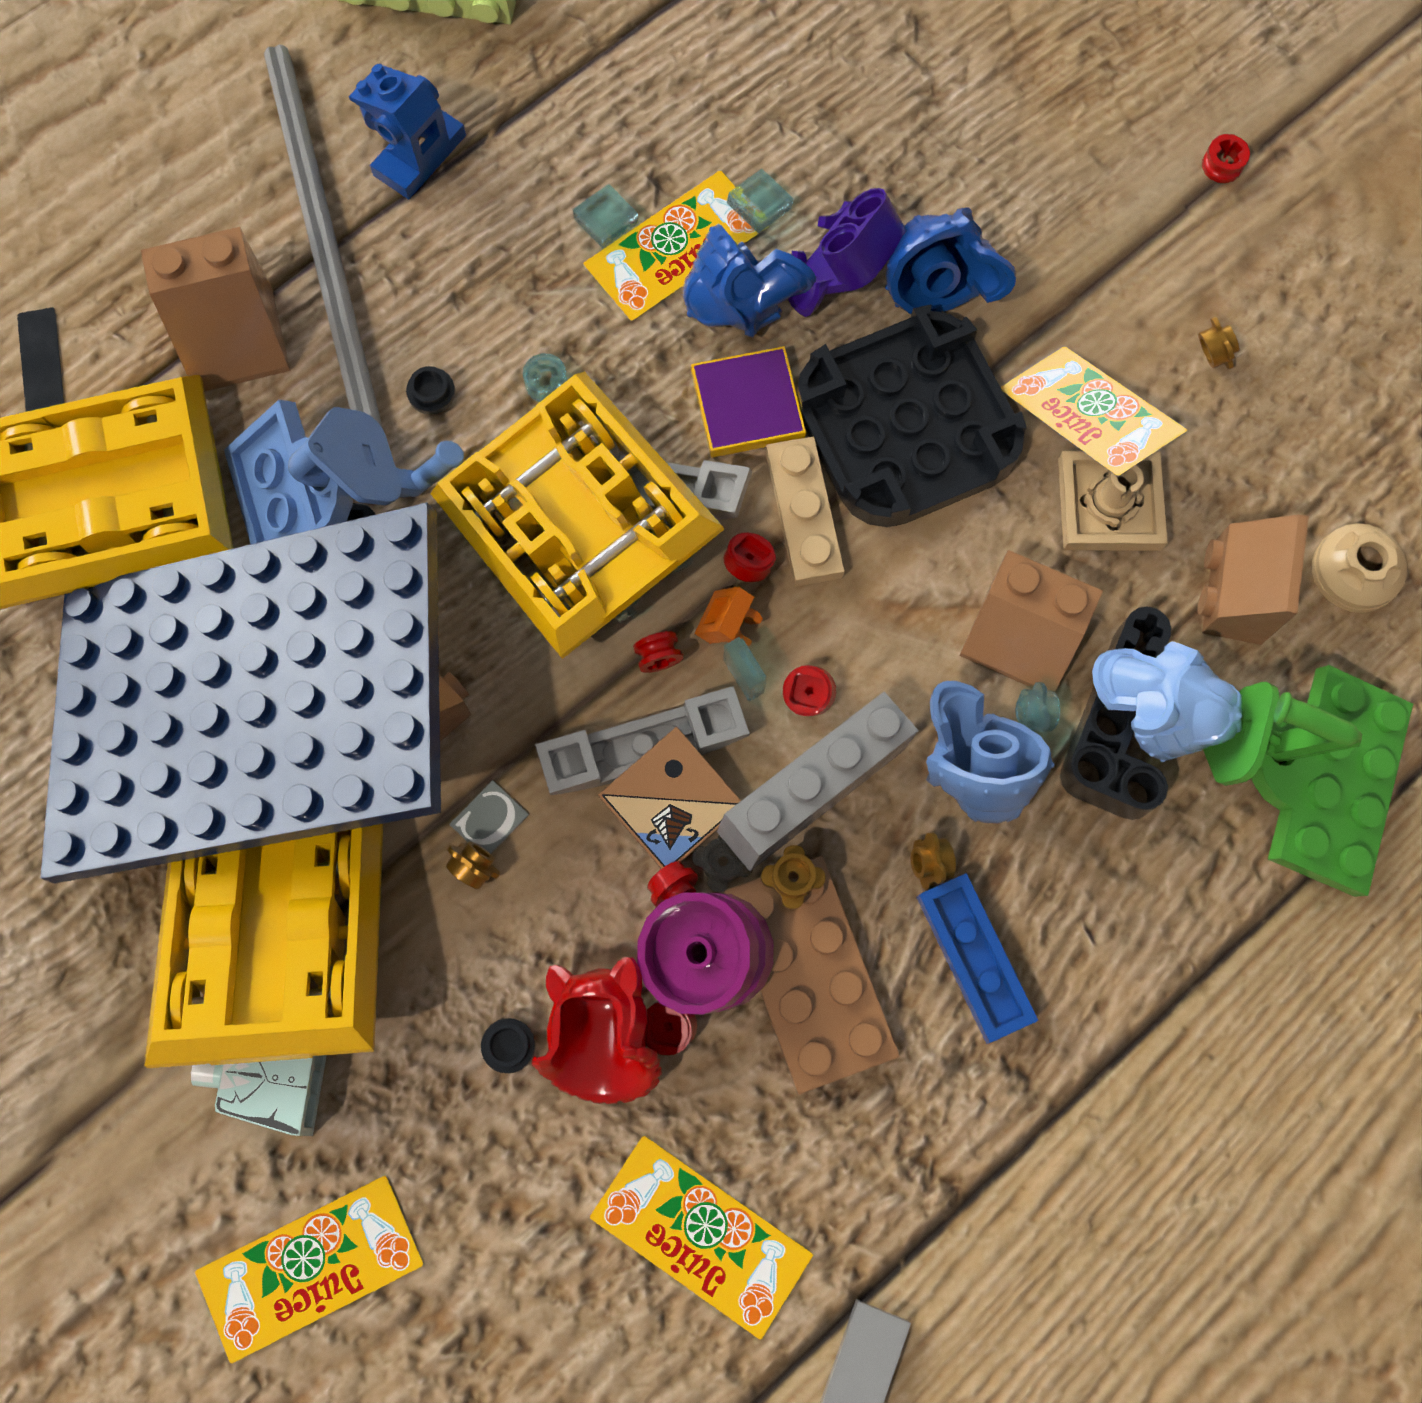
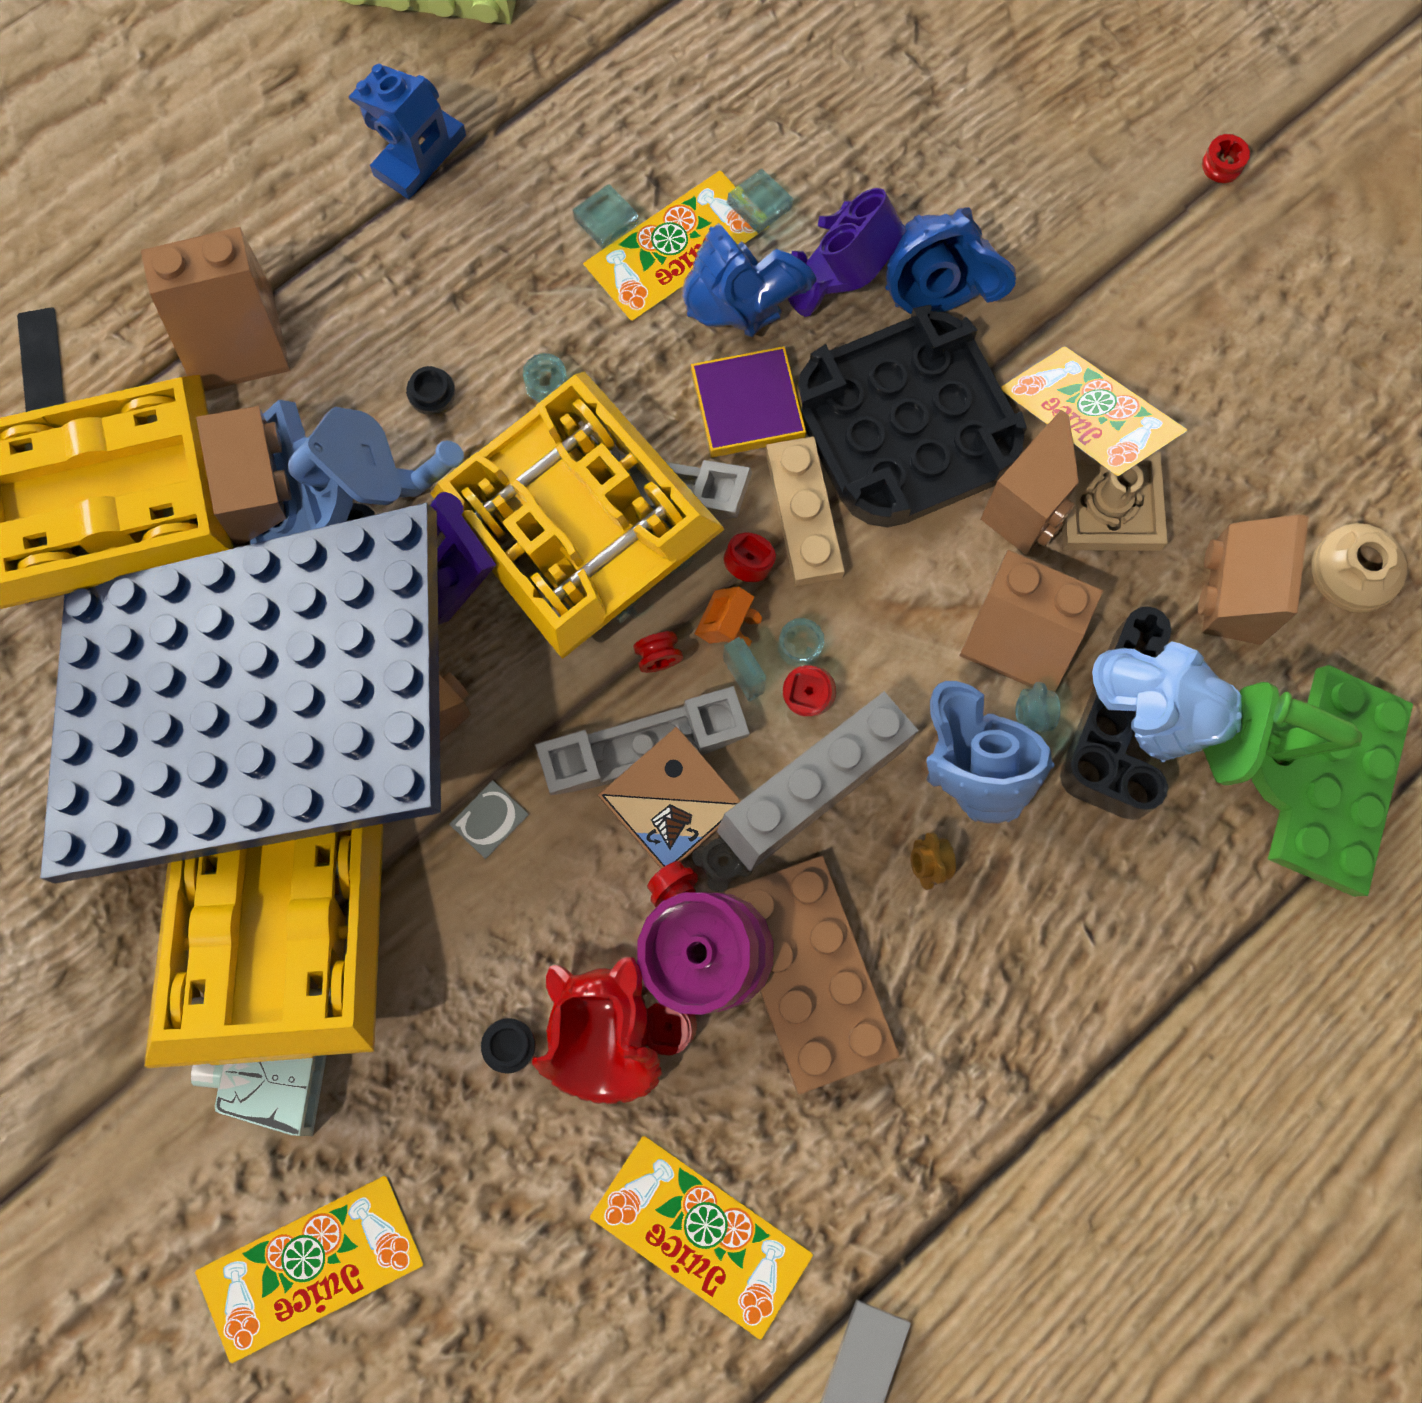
(243, 471): none -> medium nougat slope
(321, 233): light grey axle -> none
(460, 557): none -> dark purple plate
(471, 864): pearl gold plate -> none
(793, 861): pearl gold plate -> none
(813, 635): none -> clear light blue bush
(976, 958): blue plate -> none
(1036, 489): none -> medium nougat slope
(1219, 344): pearl gold plate -> none

